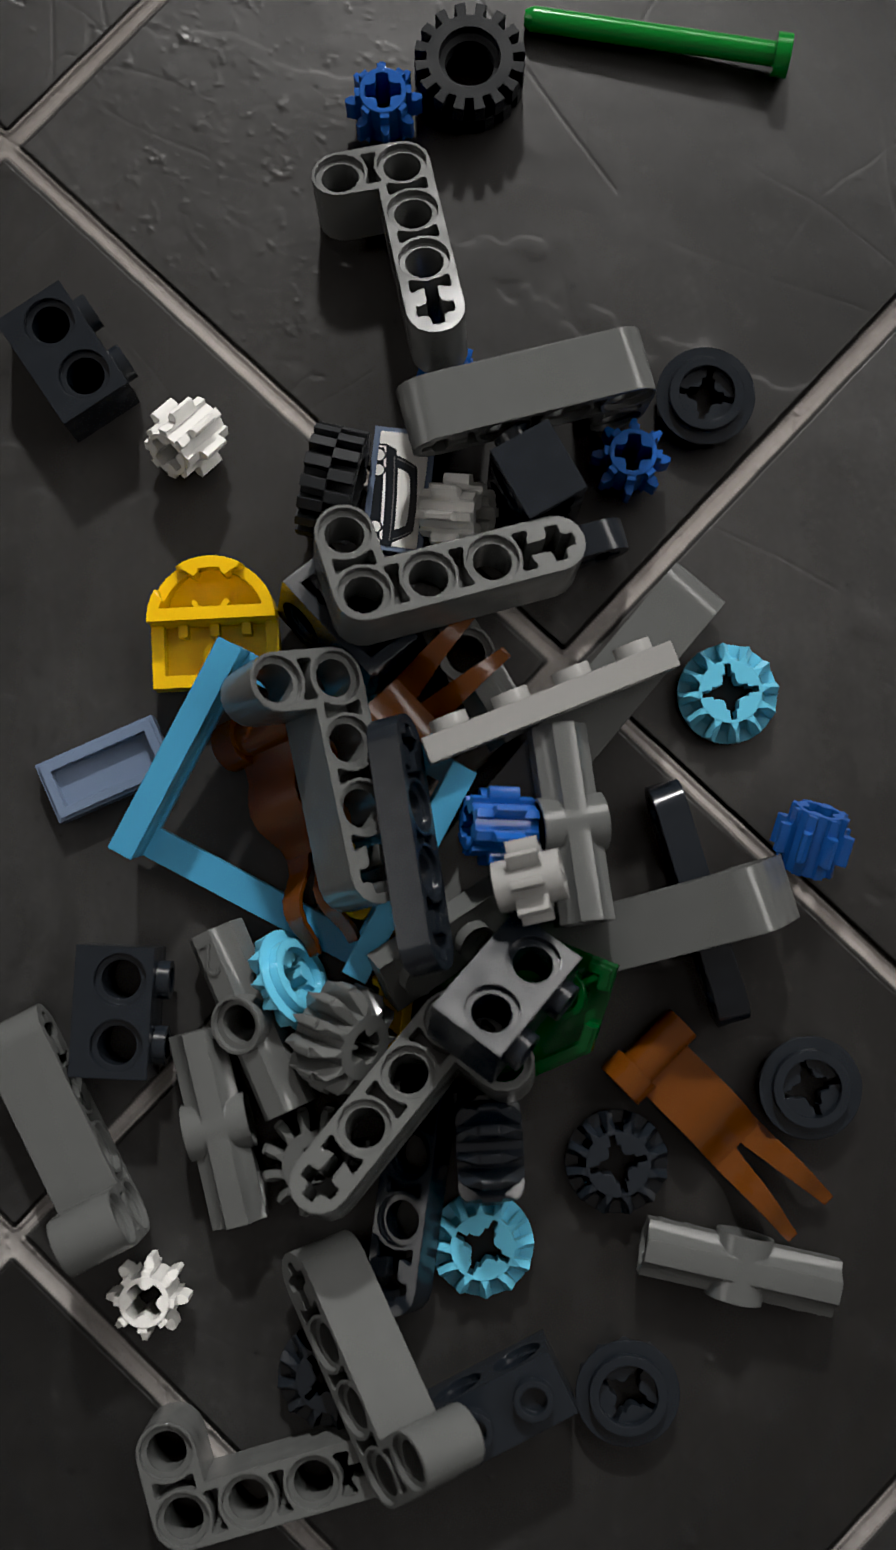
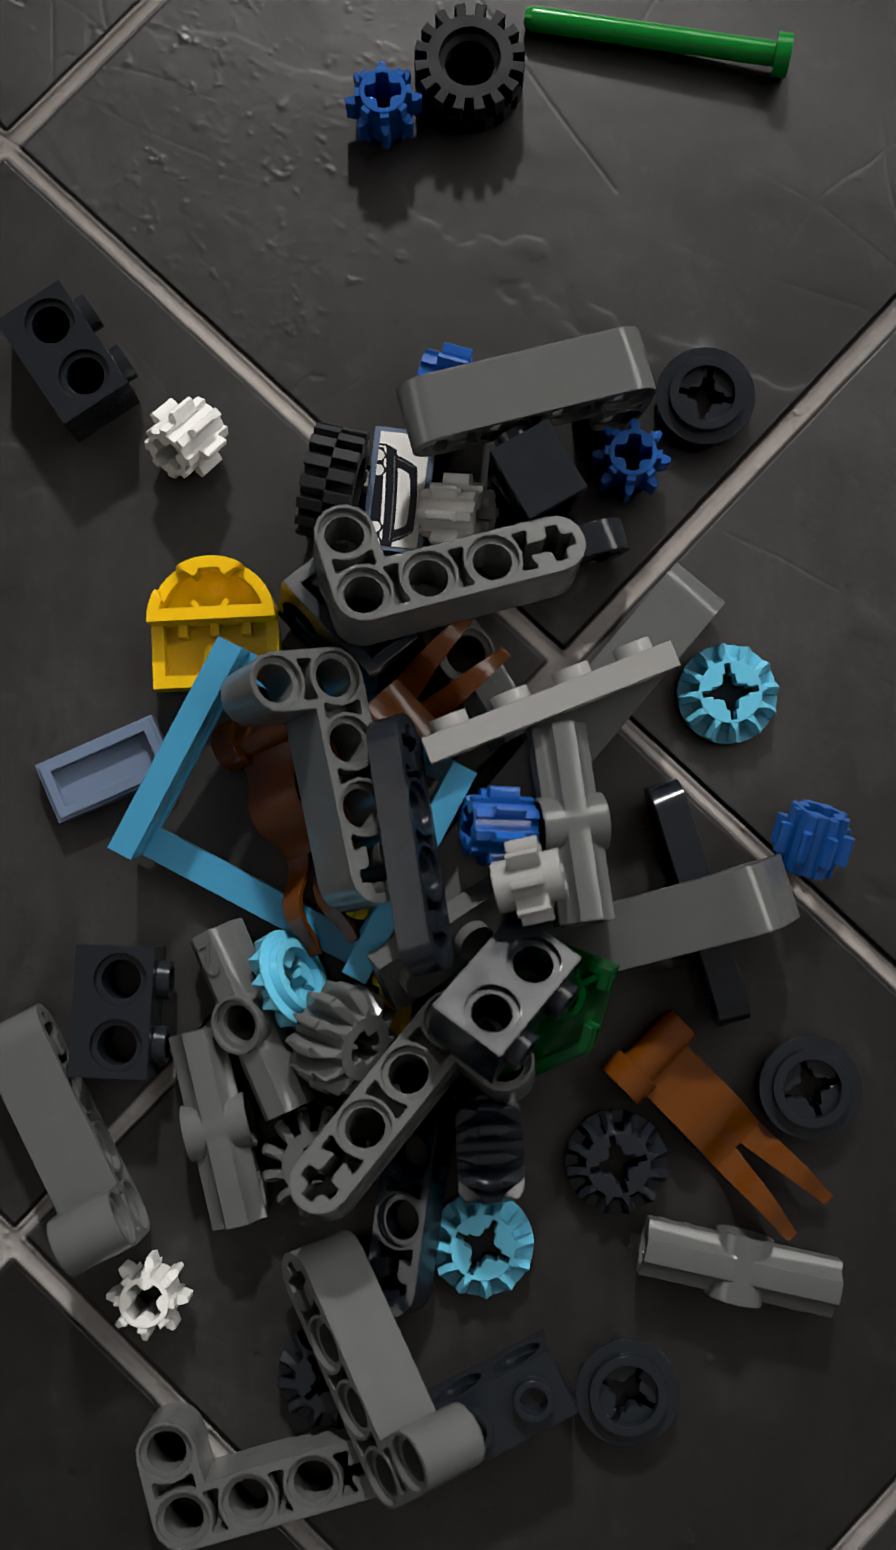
(395, 194): dark grey beam -> none

